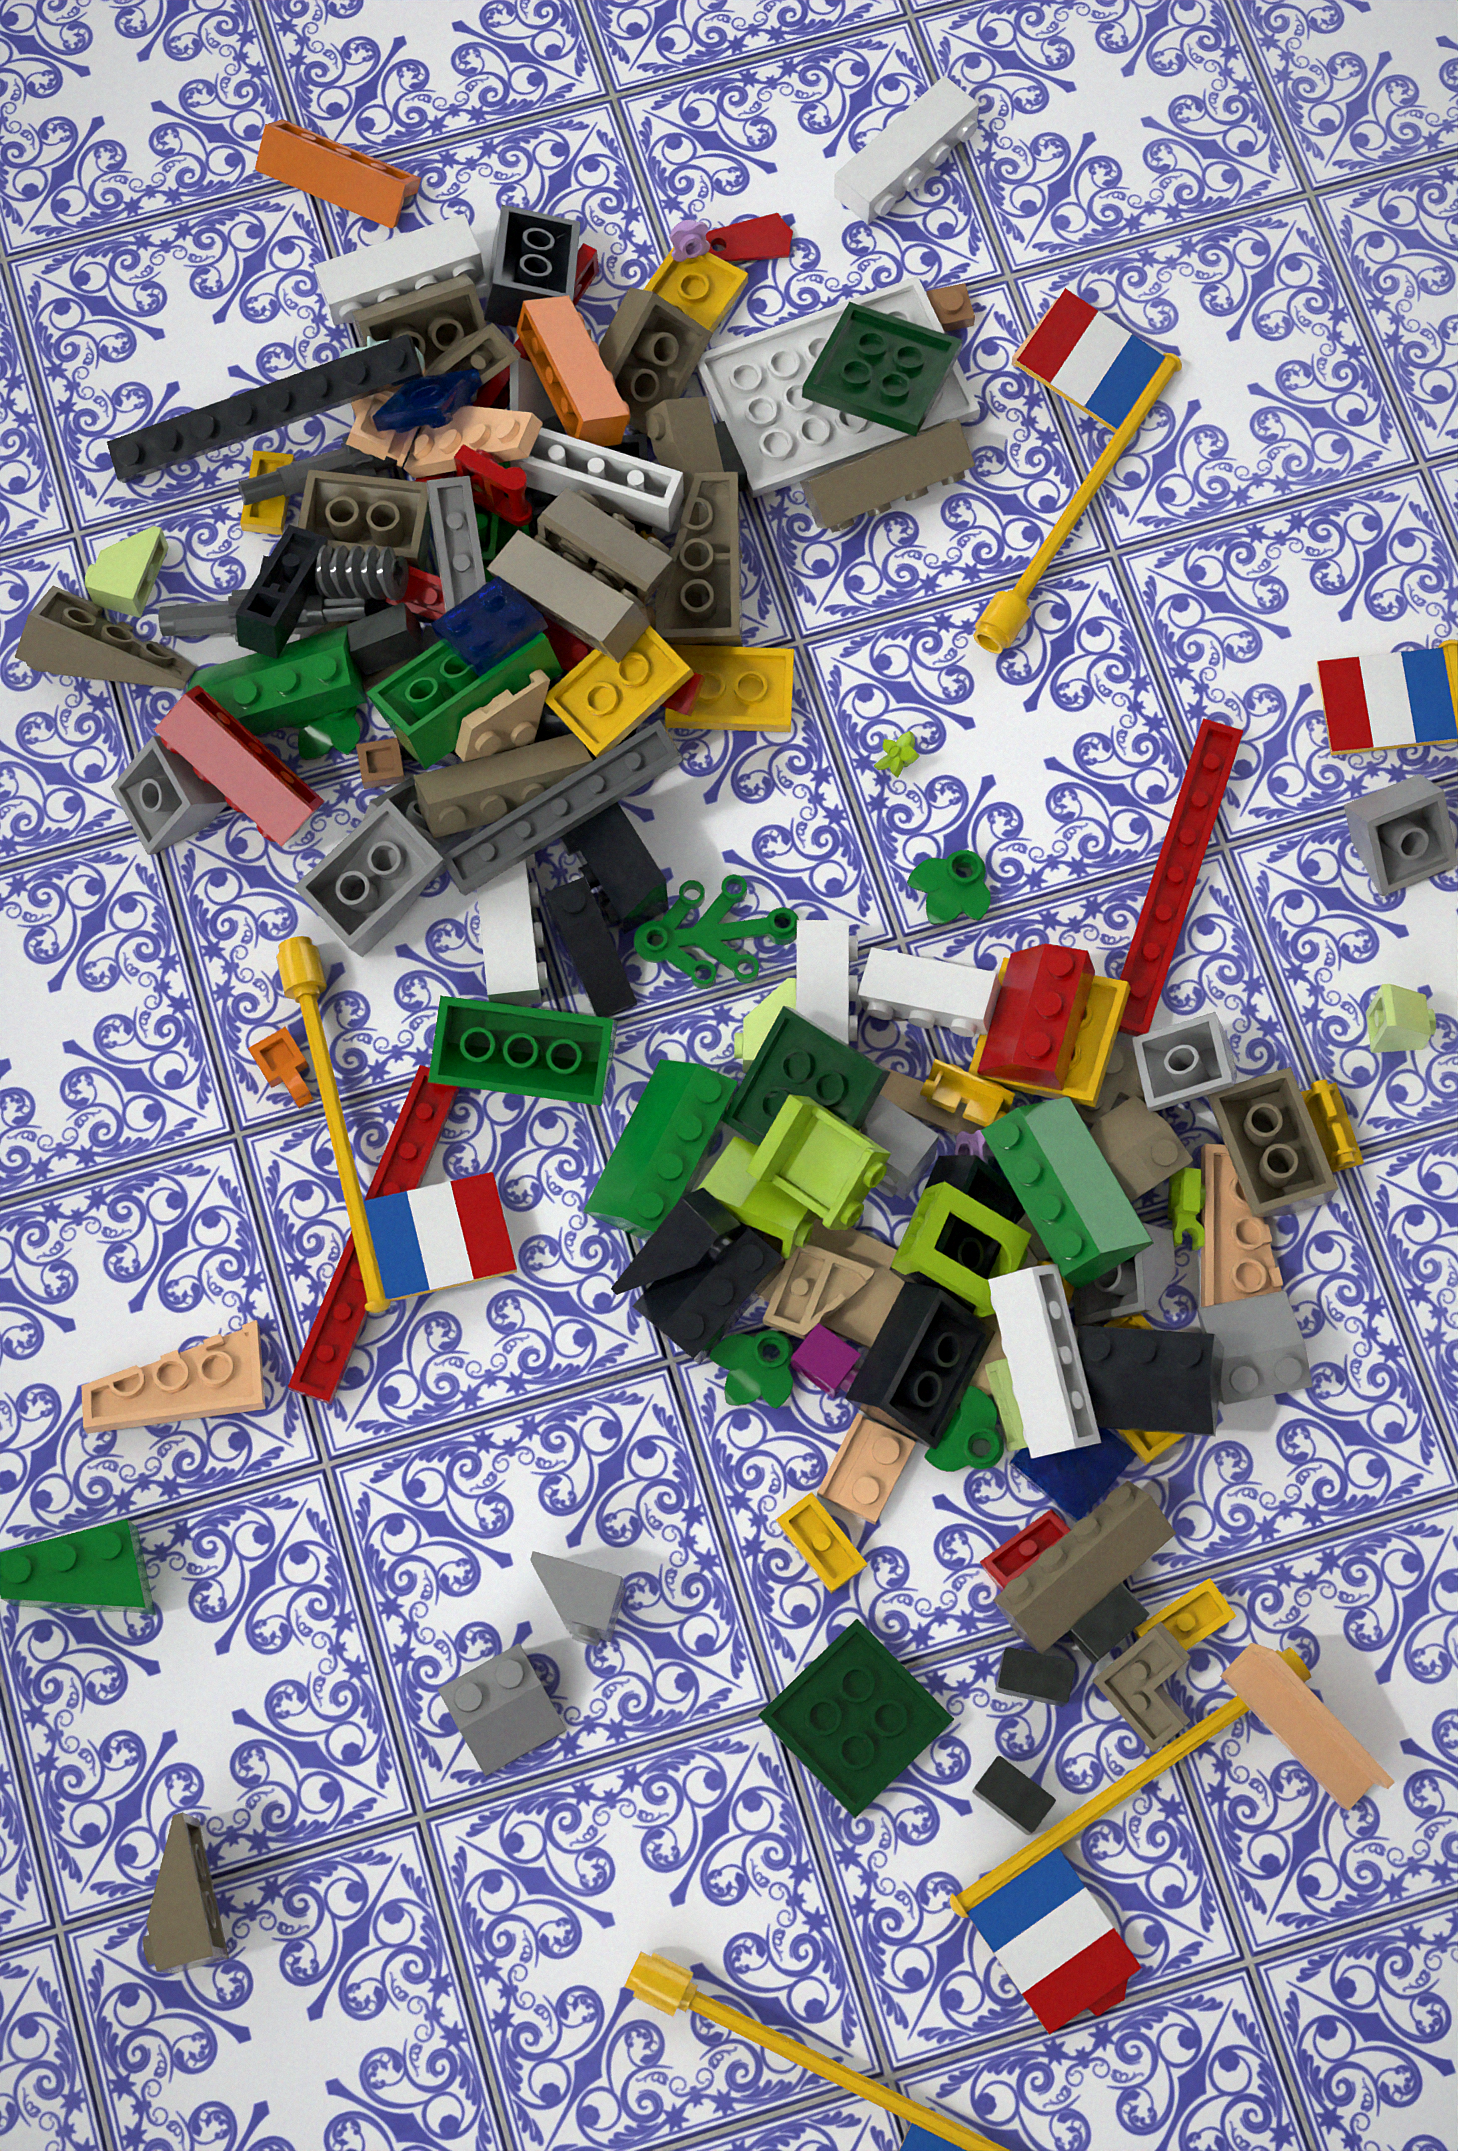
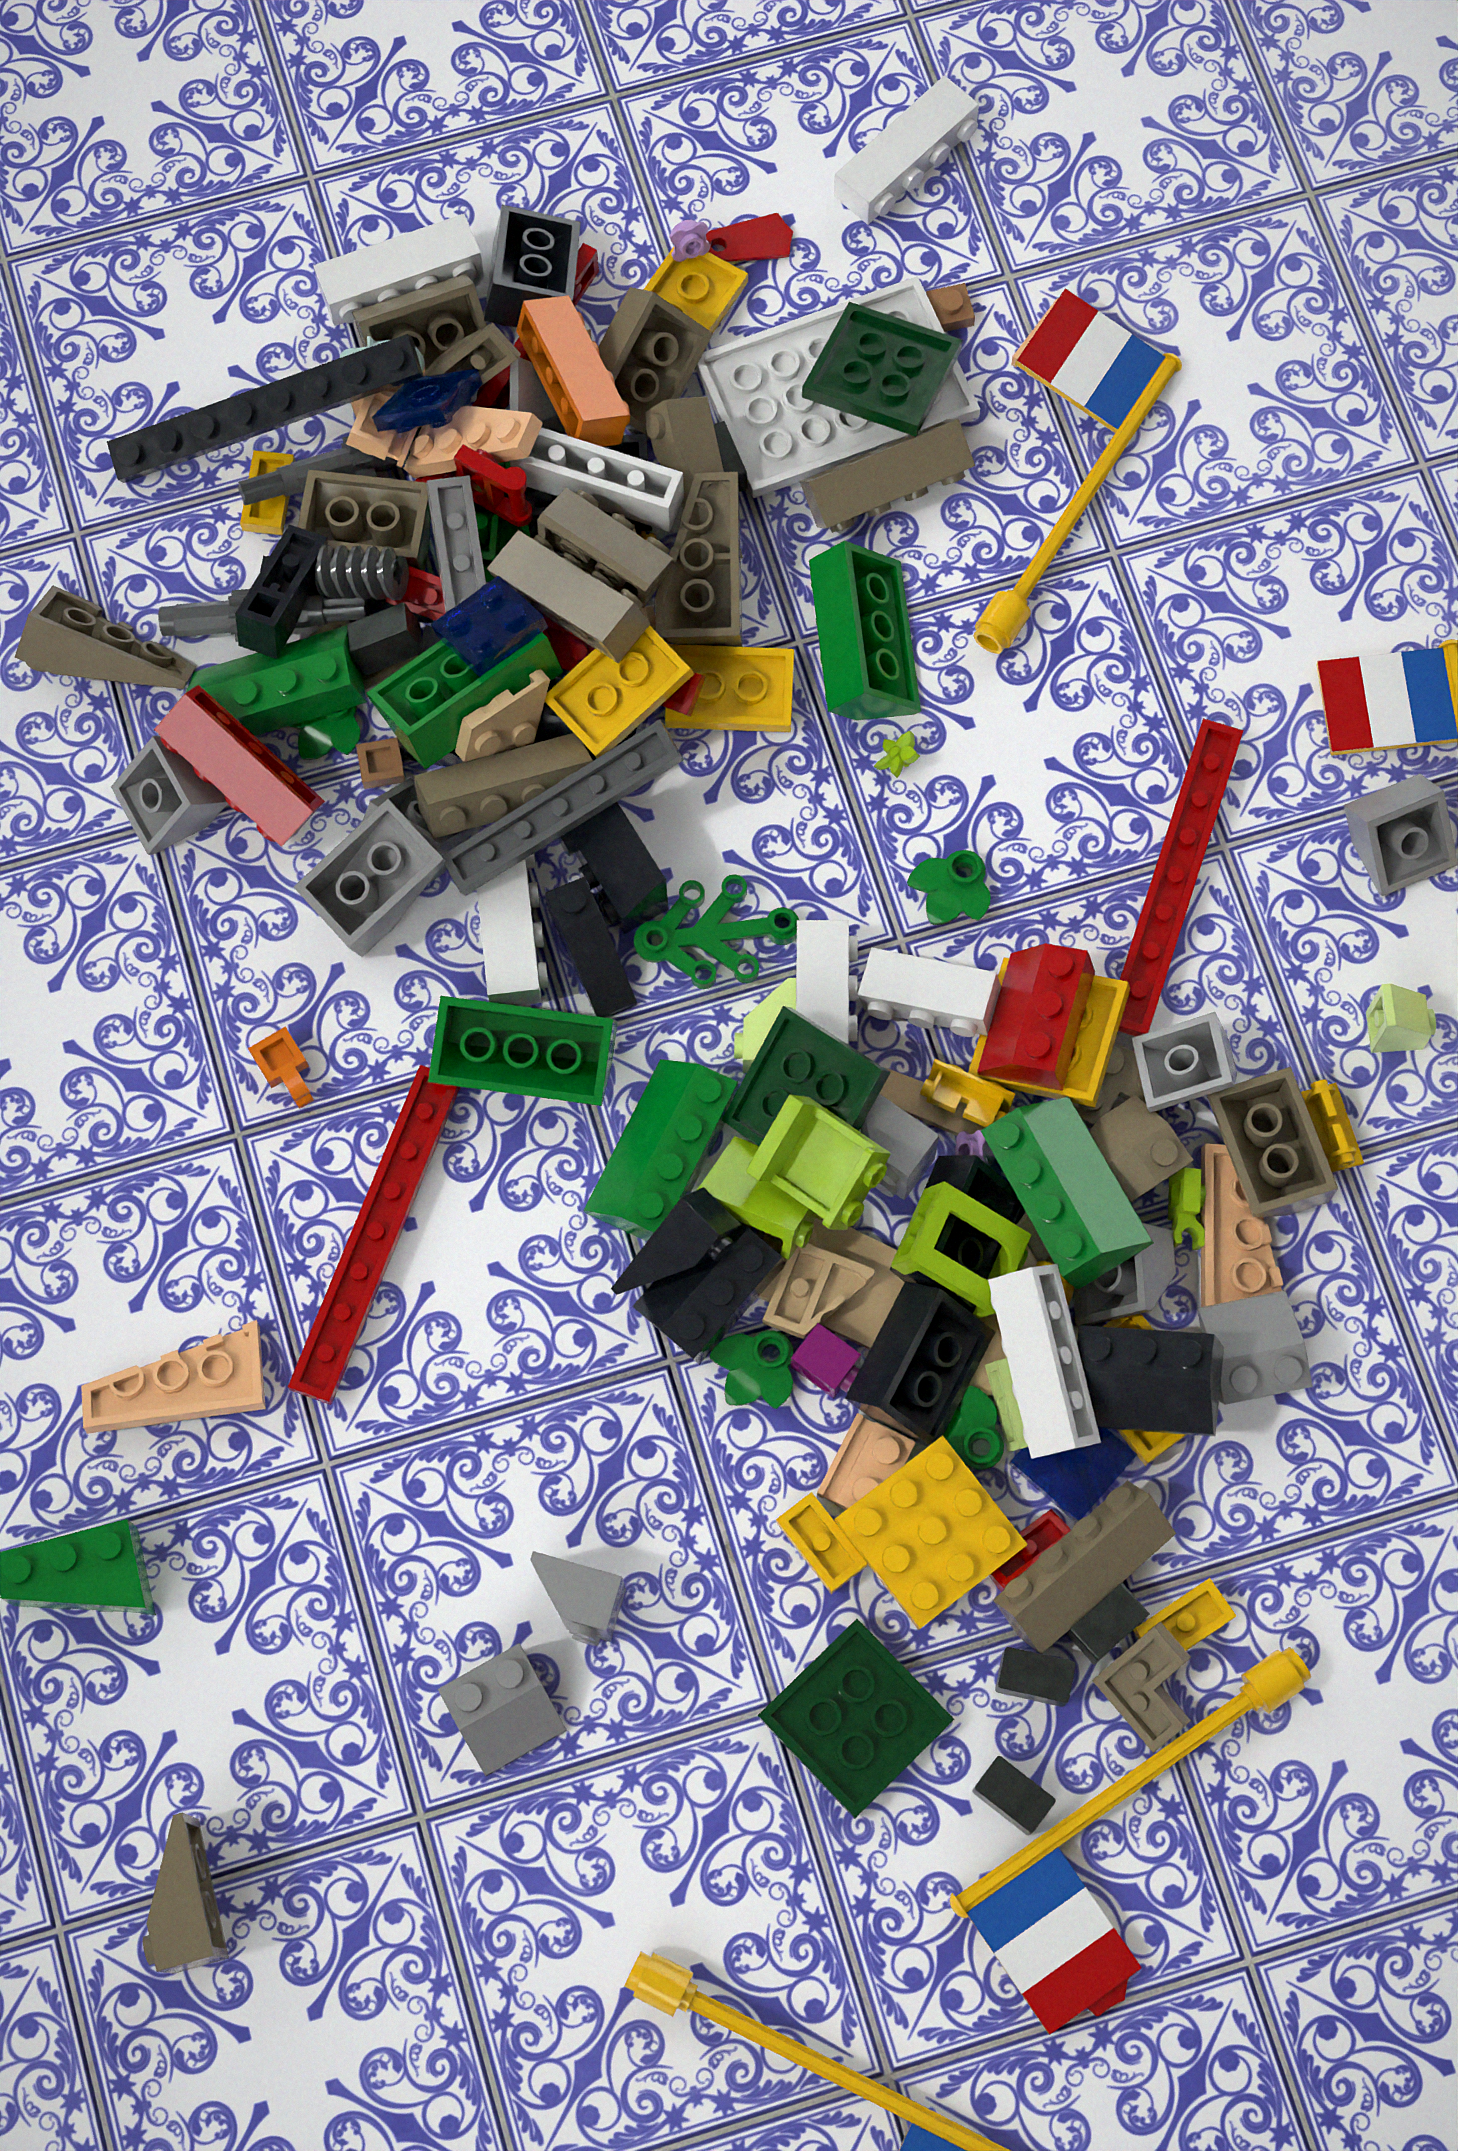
(127, 572): yellowish green slope -> none
(334, 172): orange panel -> none
(414, 1237): flag -> none
(863, 633): none -> green slope
(930, 1532): none -> yellow plate
(1304, 1725): light nougat panel -> none

